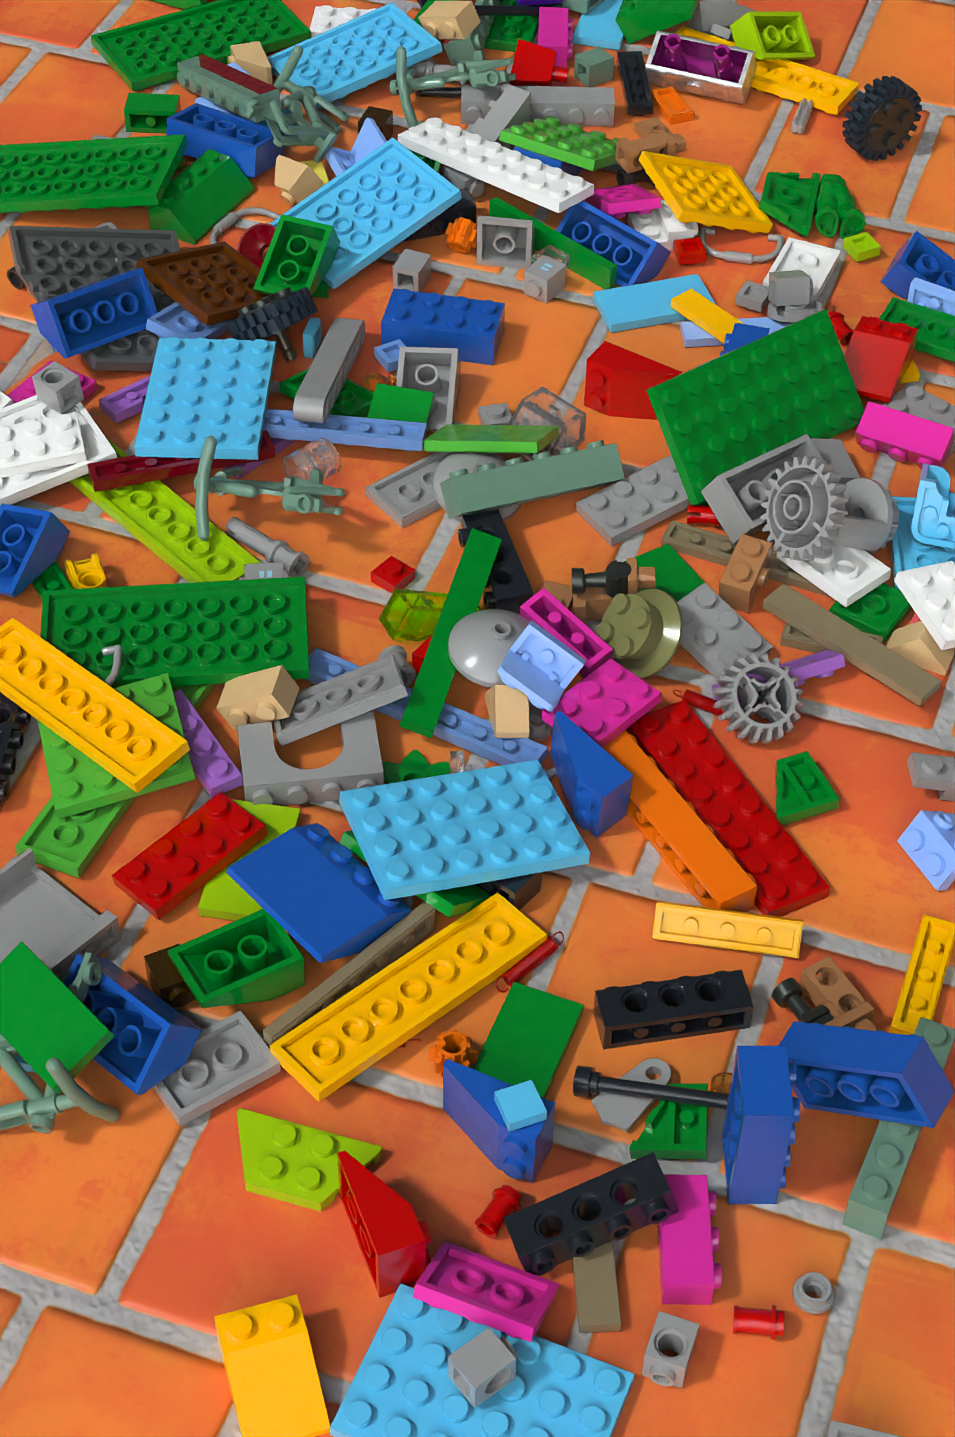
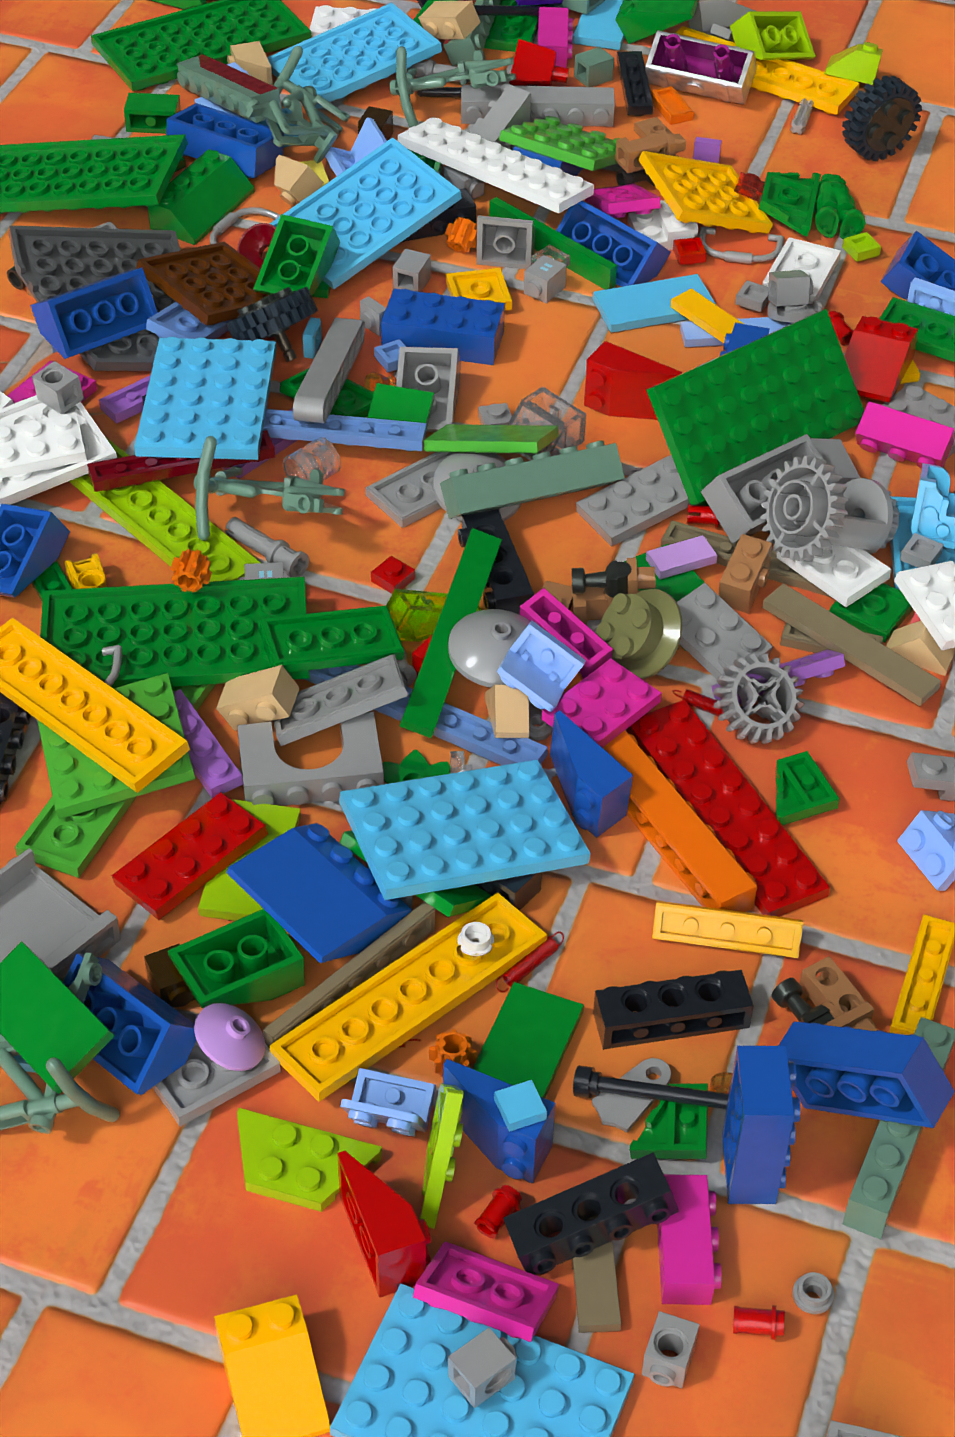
(191, 570): none -> orange gear
(229, 1037): none -> lavender dish
(330, 638): none -> green tile
(372, 314): none -> light grey plate
(391, 1100): none -> light blue bracket
(439, 1160): none -> lime wing
(475, 939): none -> white plate
(480, 285): none -> yellow plate
(681, 557): none -> lavender tile
(707, 149): none -> medium lavender tile
(749, 186): none -> clear red plate
(856, 63): none -> lime slope
(921, 551): none -> light grey plate

